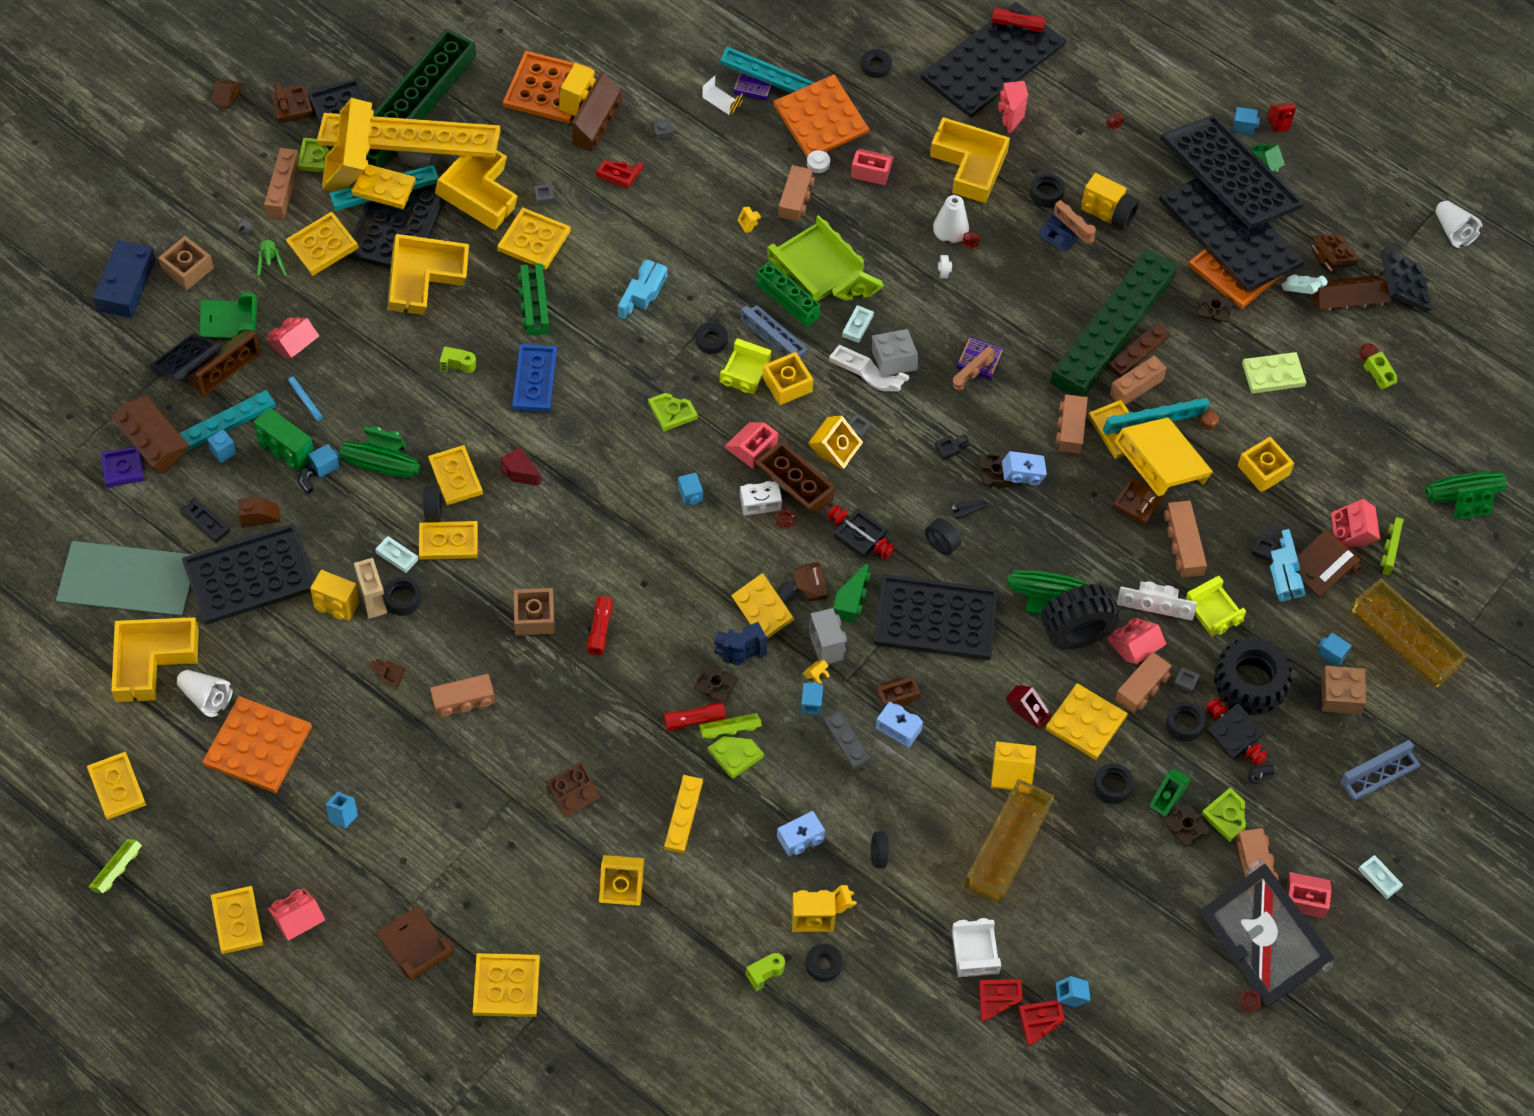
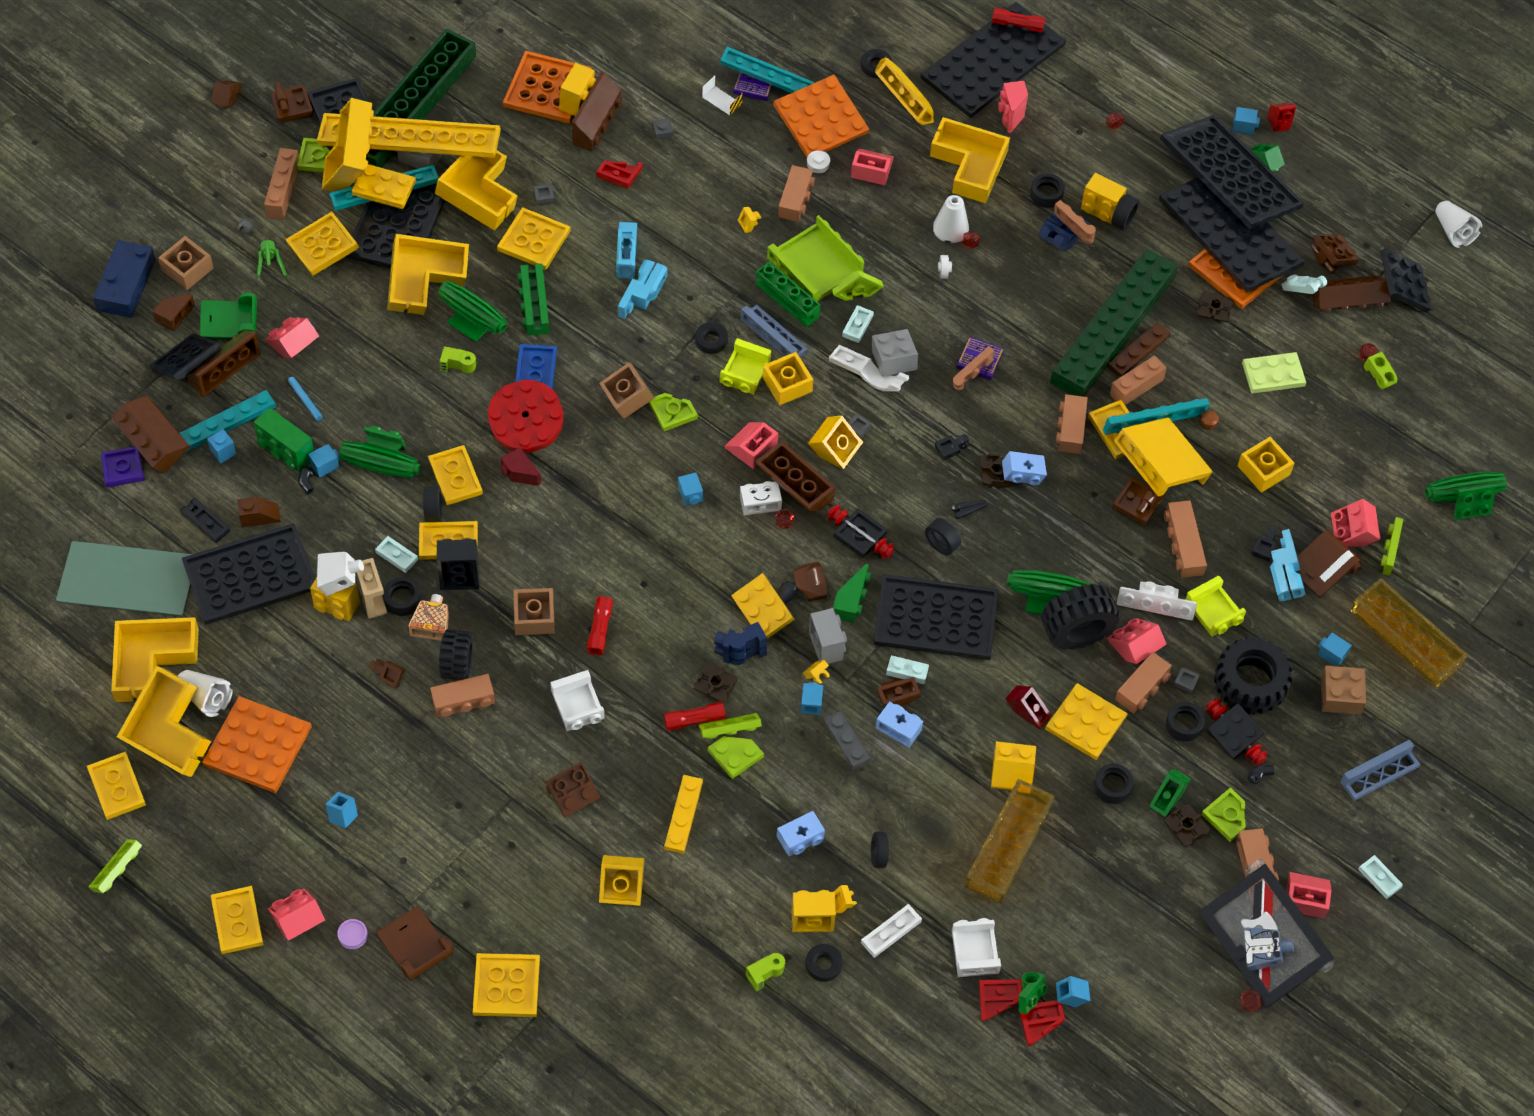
(155, 723): none -> yellow piece
(173, 310): none -> reddish brown slope
(336, 571): none -> white torso
(352, 934): none -> lavender piece
(430, 619): none -> torso
(455, 654): none -> black tyre
(458, 564): none -> black brick
(473, 314): none -> green plate
(525, 416): none -> red piece
(577, 701): none -> white panel
(626, 250): none -> medium azure plate
(626, 390): none -> medium nougat brick
(891, 930): none -> white plate
(905, 91): none -> yellow brick
(906, 668): none -> light aqua plate
(1032, 990): none -> green plate
(1265, 948): none -> torso

